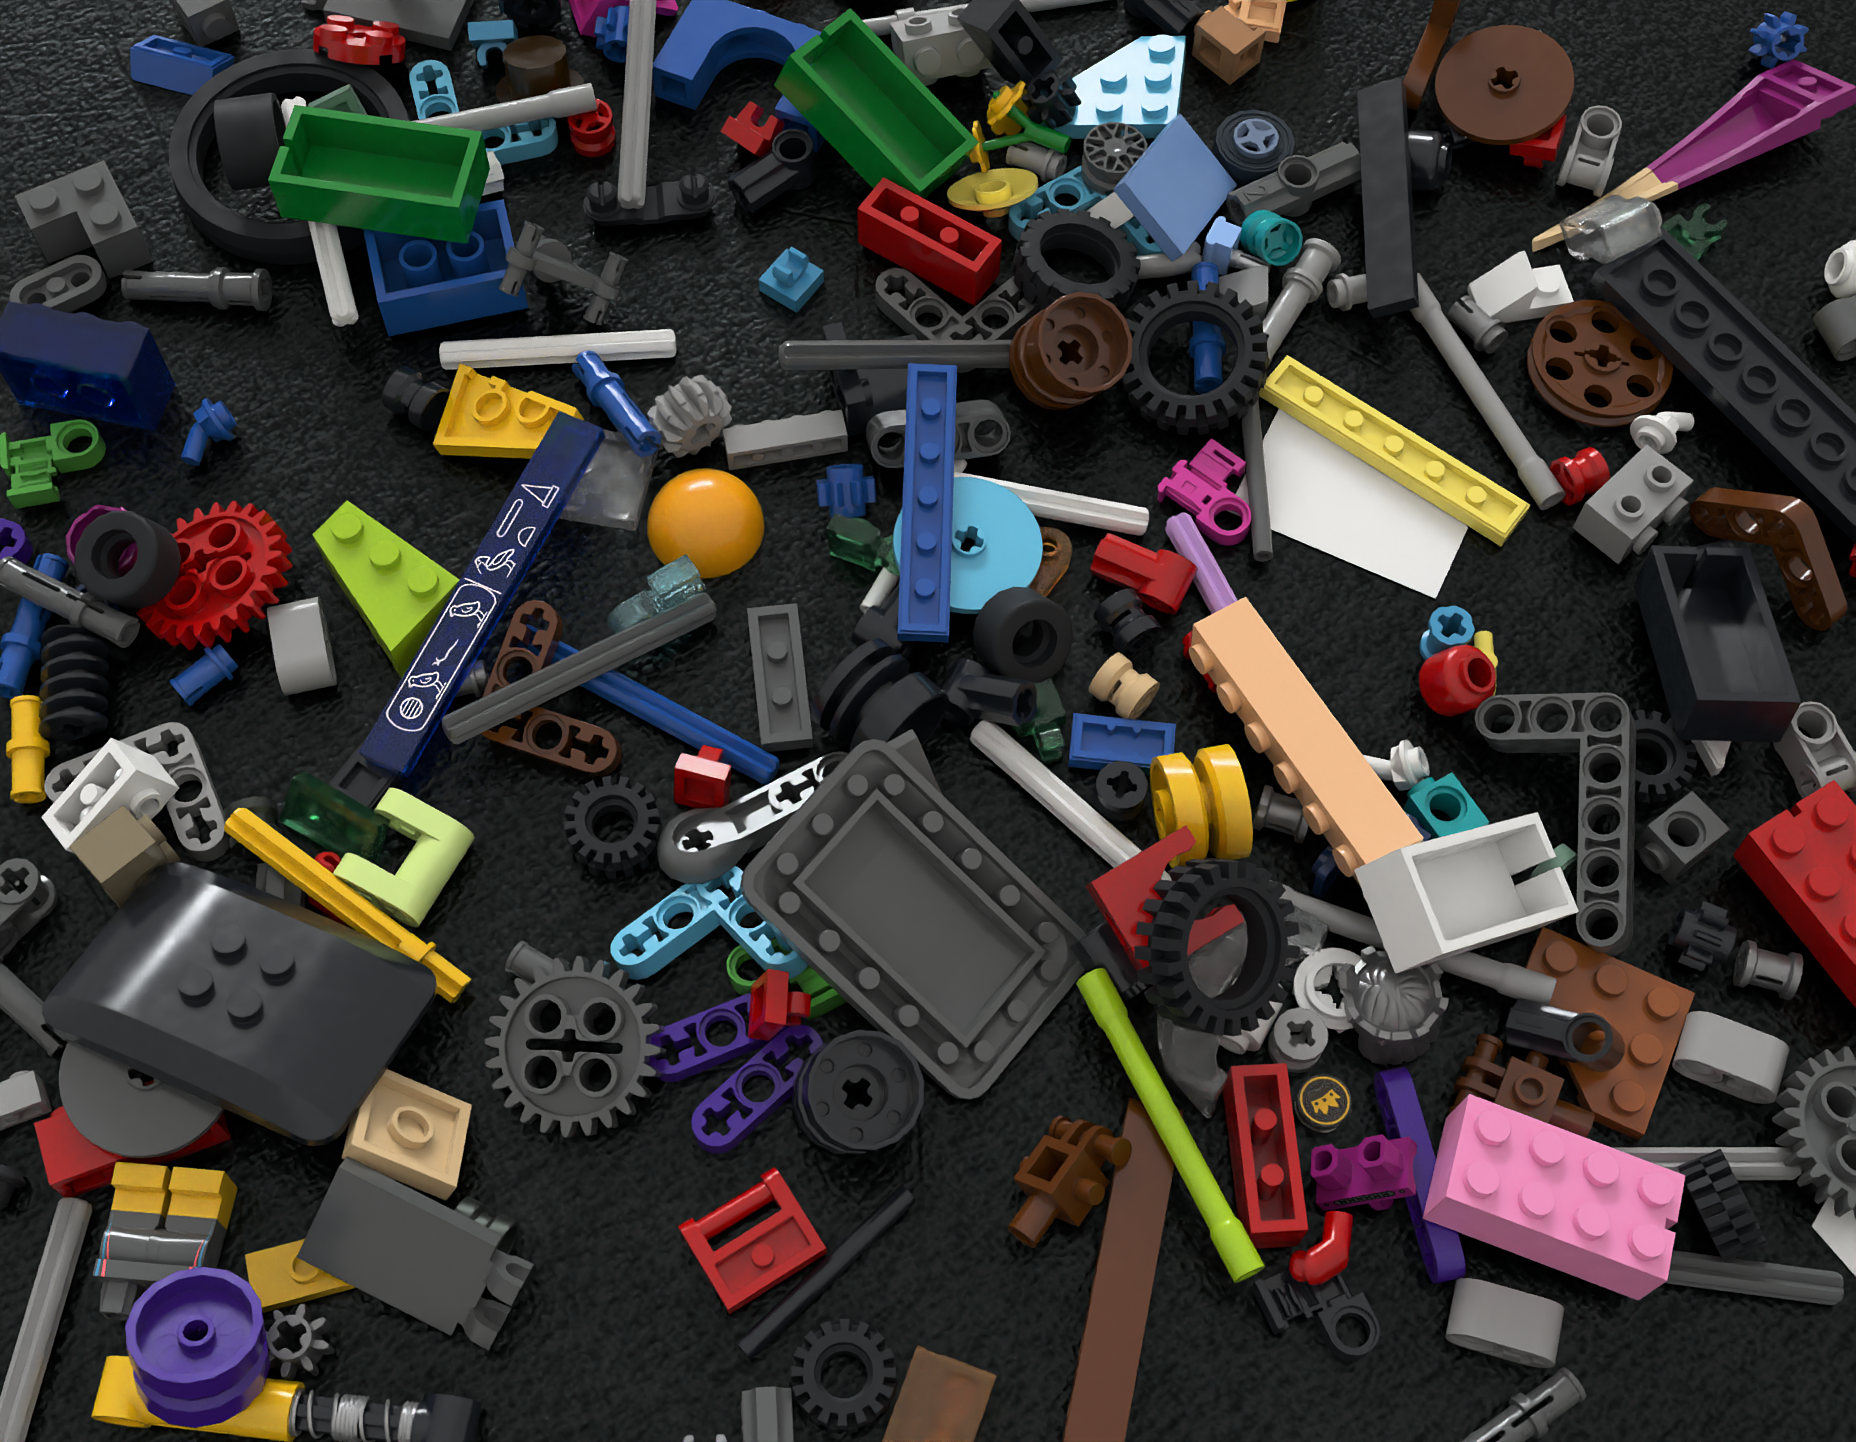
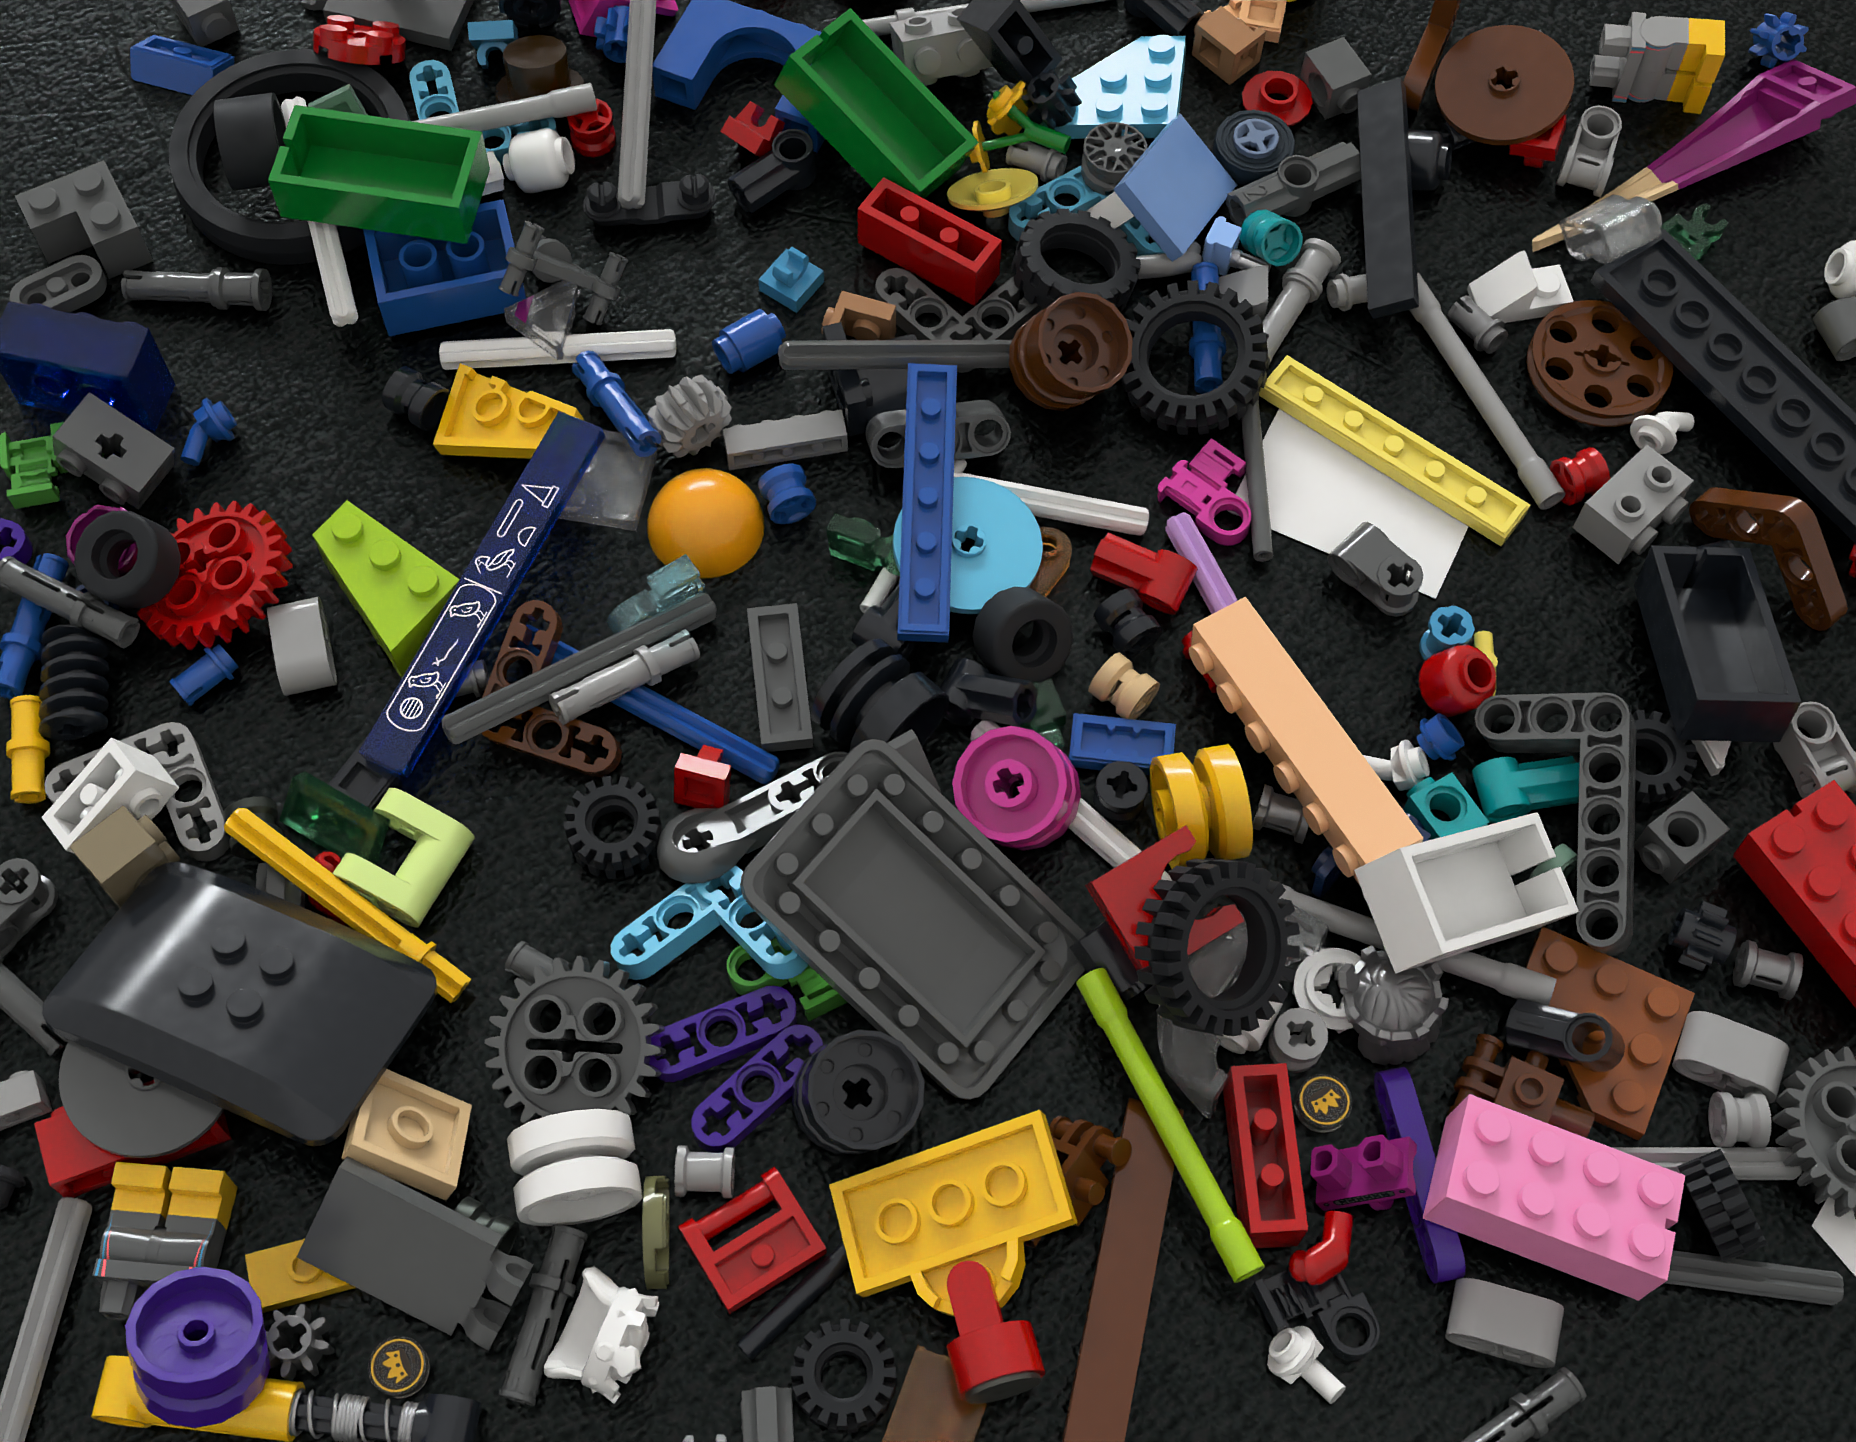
(102, 429): none -> dark grey brick
(399, 1367): none -> tile
(539, 160): none -> white head
(543, 1314): none -> dark grey pin
(546, 316): none -> clear tile
(574, 1167): none -> white wheel
(602, 1335): none -> white hair
(643, 667): none -> light grey pin
(656, 1231): none -> olive tile
(704, 1171): none -> light grey bush
(749, 341): none -> blue brick
(774, 1006): red tile -> none
(786, 493): none -> blue wheel
(846, 490): blue gear -> none
(863, 317): none -> medium nougat bracket
(958, 1232): none -> yellow plate
(991, 771): none -> dark pink wheel
(1290, 110): none -> red piece
(1295, 1354): none -> white plate
(1334, 77): none -> dark grey brick
(1378, 569): none -> dark grey piece
(1439, 738): none -> blue plate
(1516, 789): none -> teal piece
(1660, 59): none -> light grey hips
(1739, 1119): none -> light grey wheel

